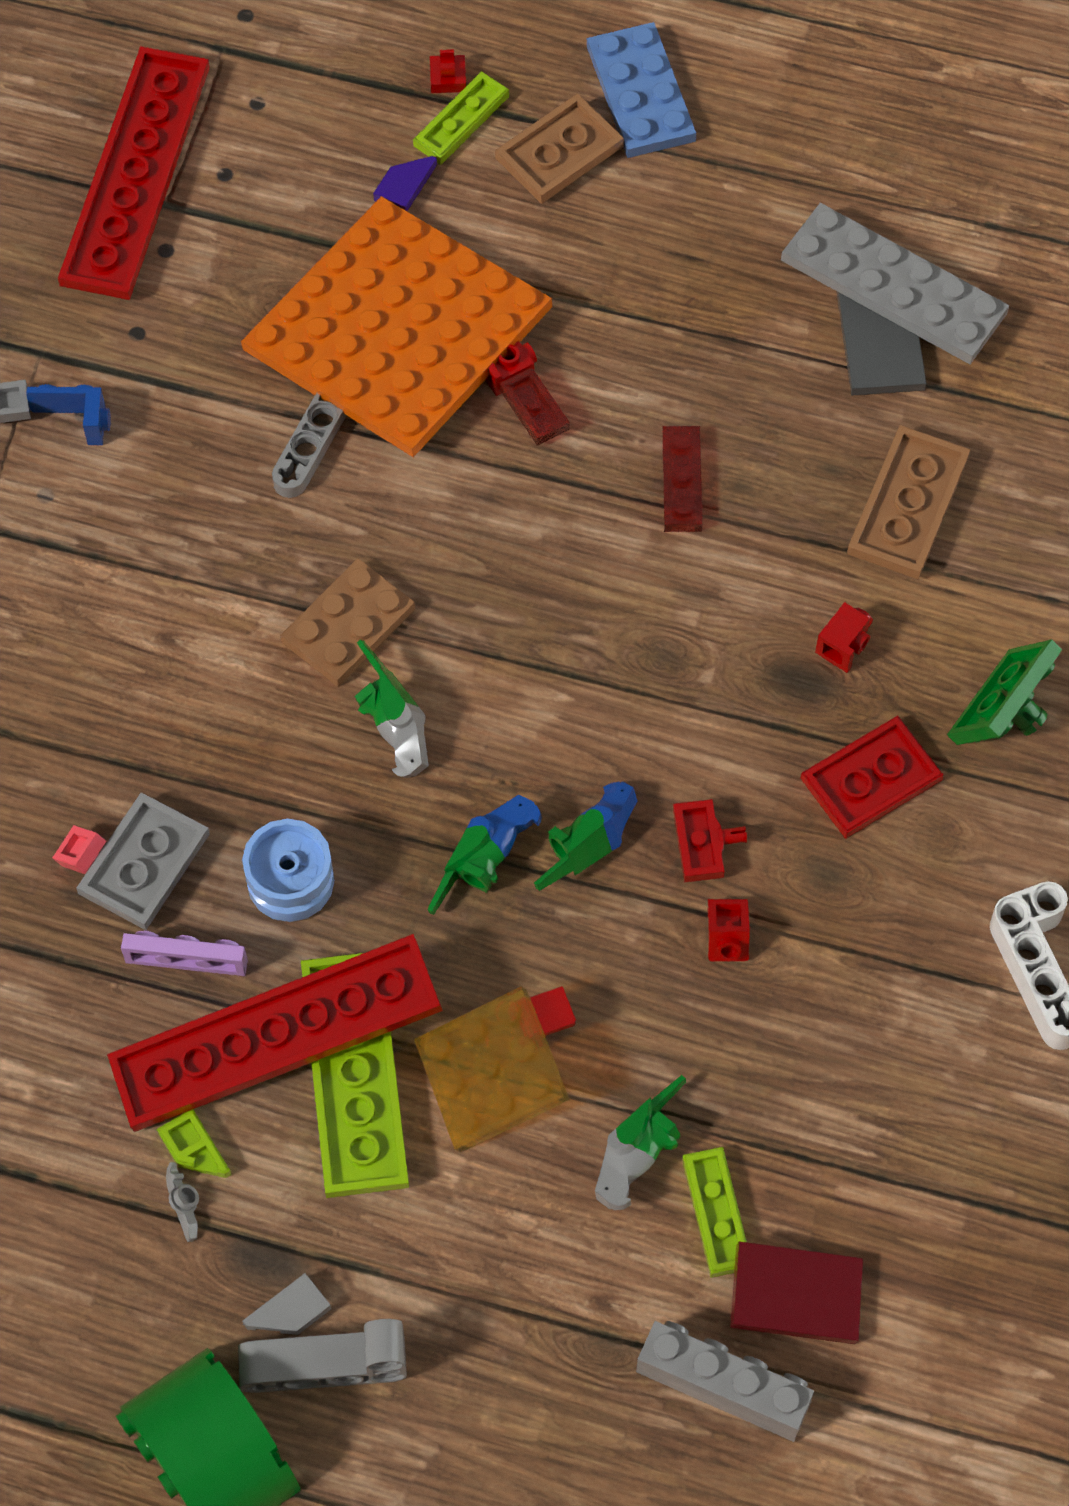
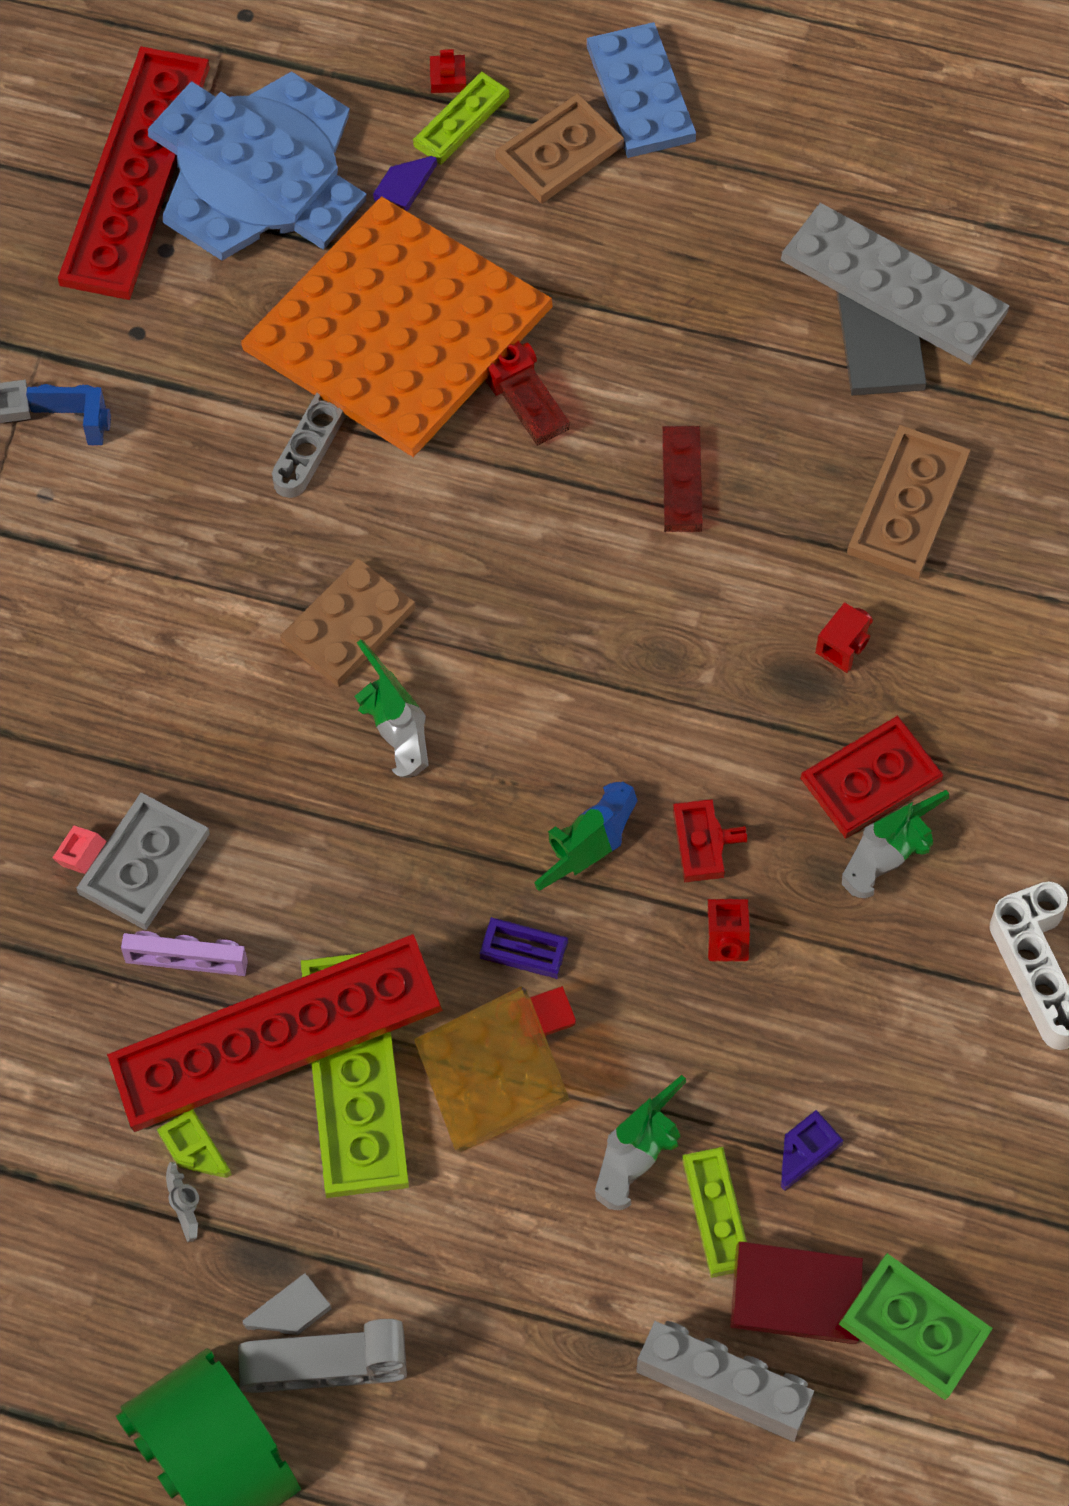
(256, 165): none -> medium blue plate
(288, 870): light blue wheel -> none
(485, 846): animal -> none
(521, 962): none -> dark purple tile
(807, 1147): none -> dark purple tile
(889, 844): none -> animal
(915, 1326): none -> bright green plate
(1008, 696): green plate -> none

